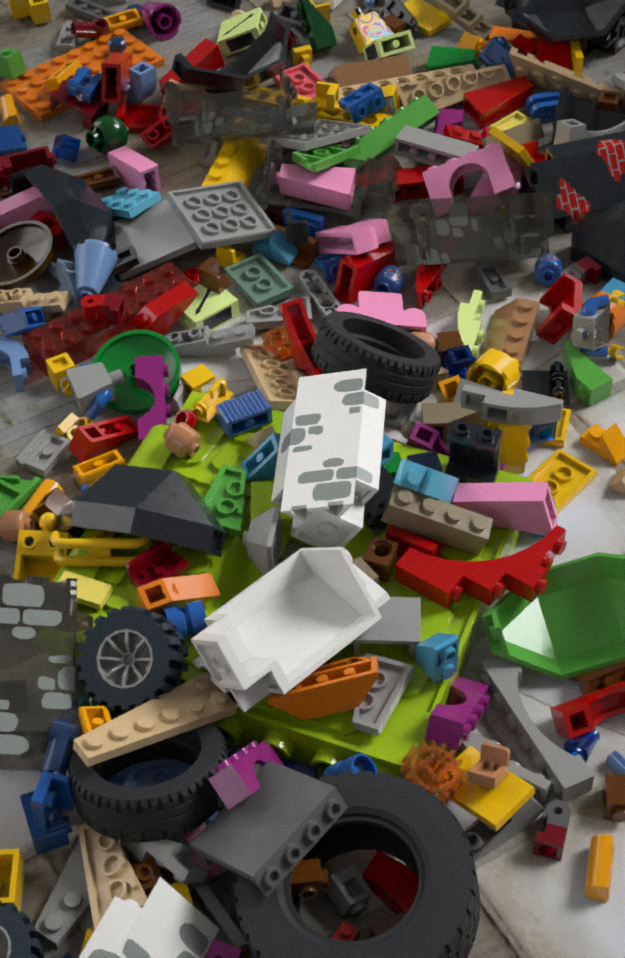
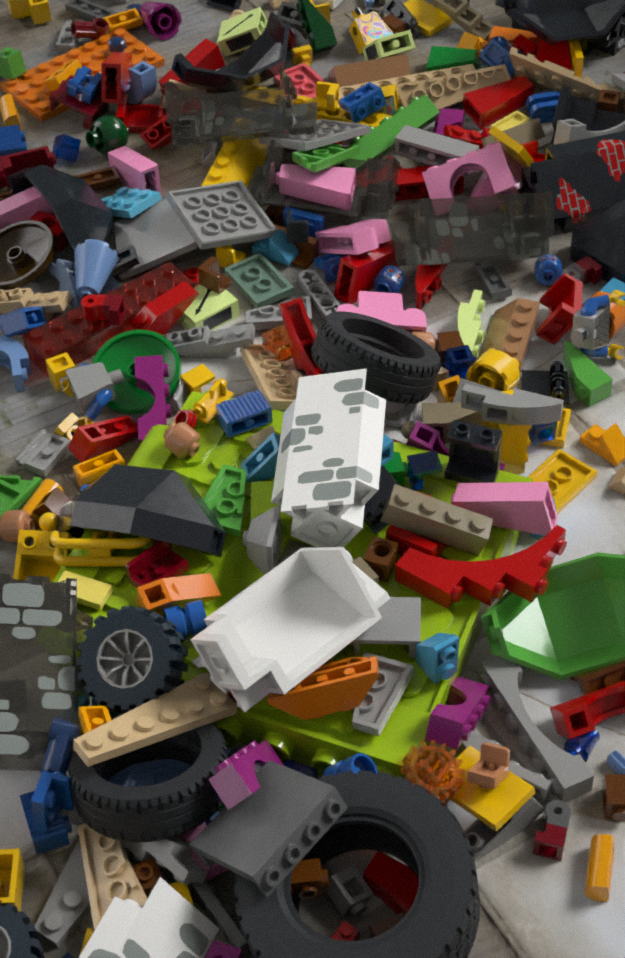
(426, 480): medium azure arch -> none

